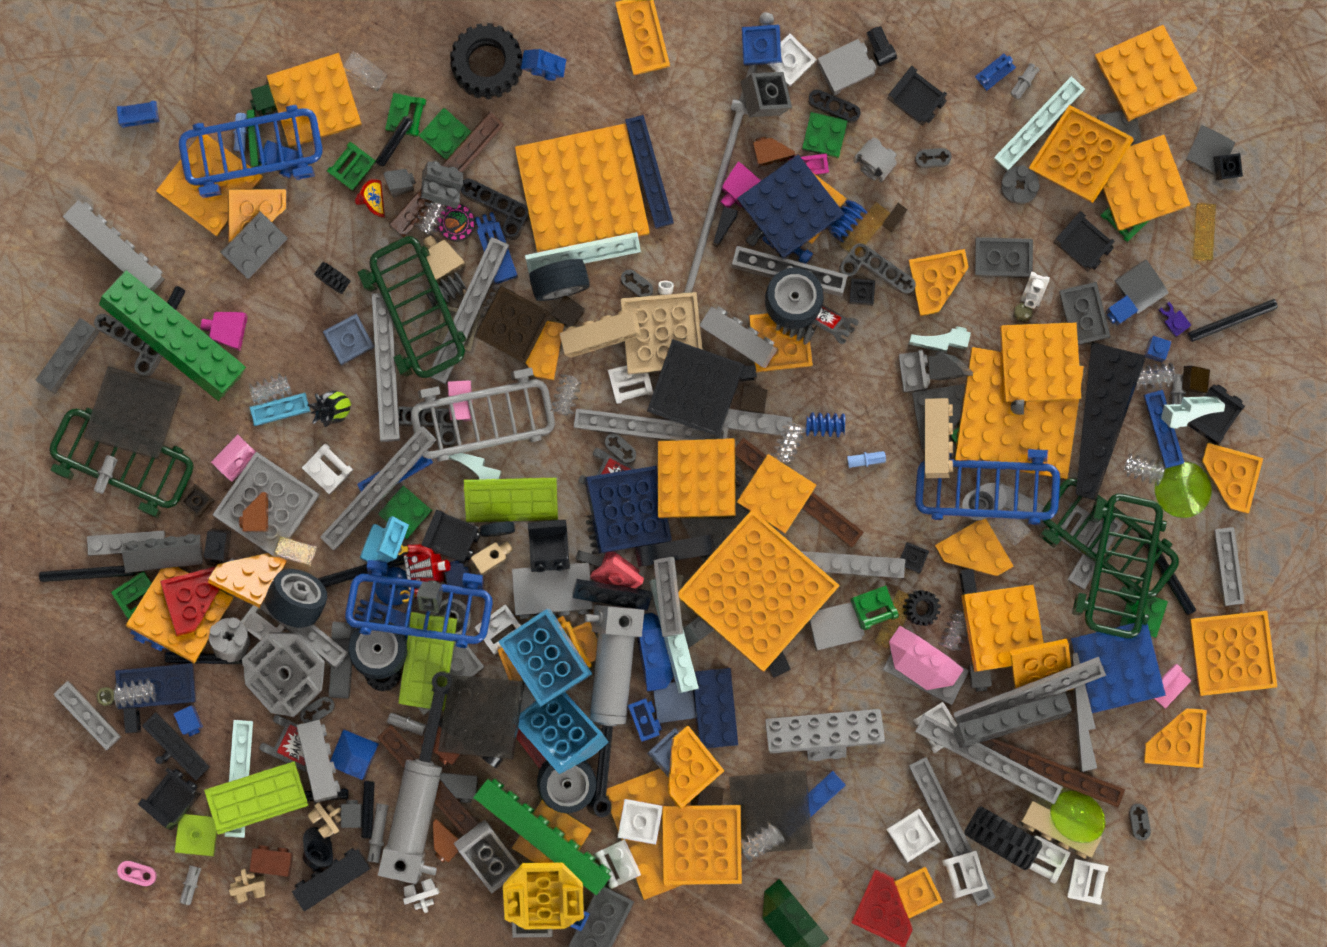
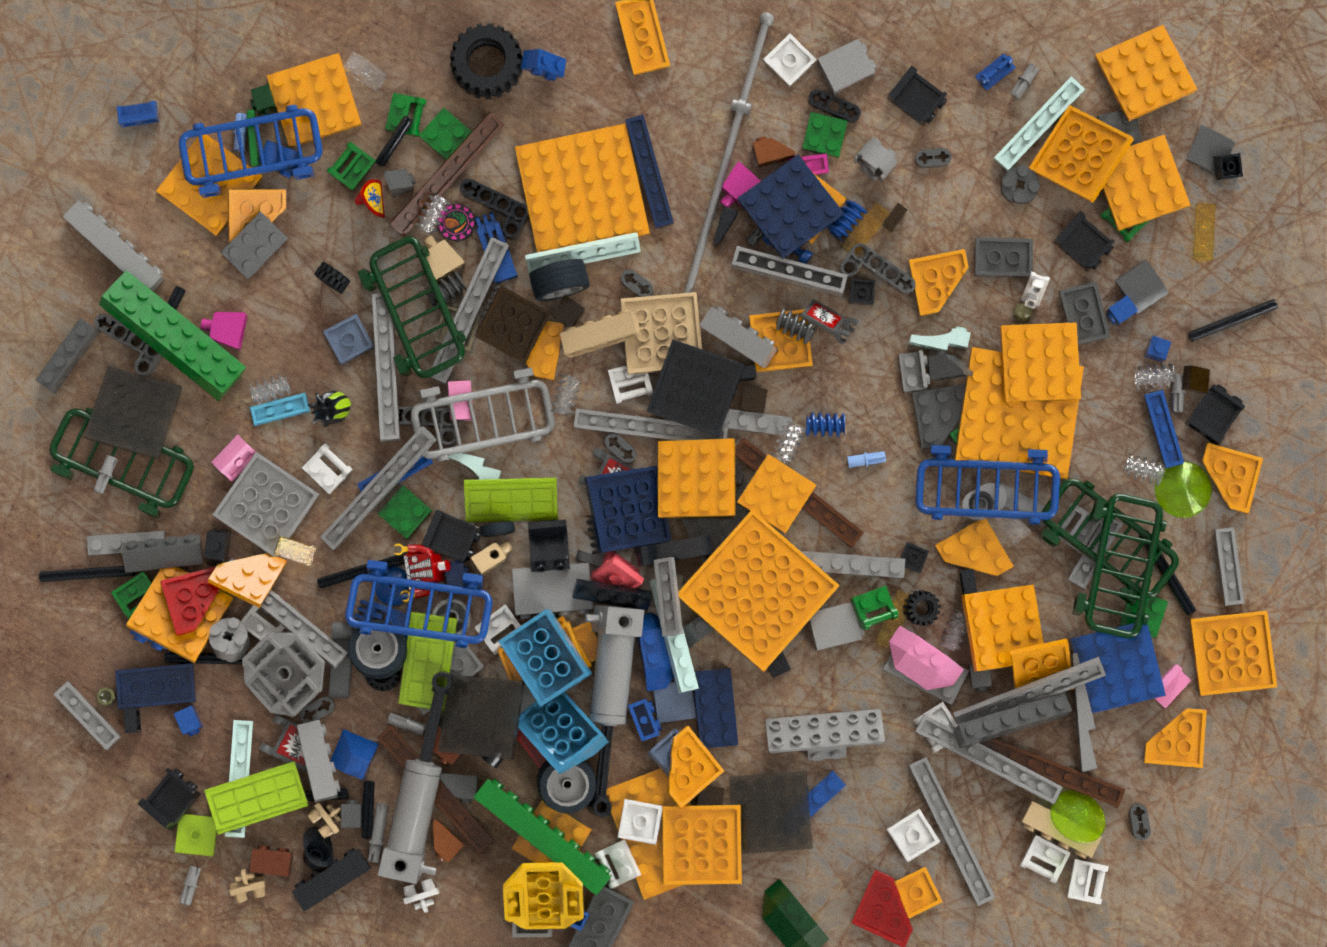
(134, 692): clear piece -> none
(137, 873): bright pink plate -> none
(175, 747): black plate -> none
(197, 501): dark brown piece -> none
(256, 515): dark orange slope -> none
(296, 598): black wheel -> none
(384, 543): medium azure panel -> none
(430, 596): dark grey slope -> none
(441, 184): dark grey plate -> none
(487, 856): light grey brick -> none
(665, 287): white hinge -> none
(761, 45): blue tile -> none
(761, 841): clear piece -> none
(766, 94): dark grey brick -> none
(794, 298): wheel -> none
(883, 51): black piece -> none
(937, 438): tan brick -> none
(971, 873): white plate -> none
(1003, 838): black tyre -> none
(1017, 407): dark grey hinge -> none
(1108, 395): black wing -> none
(1176, 321): dark purple plate -> none
(1190, 408): light aqua slope -> none

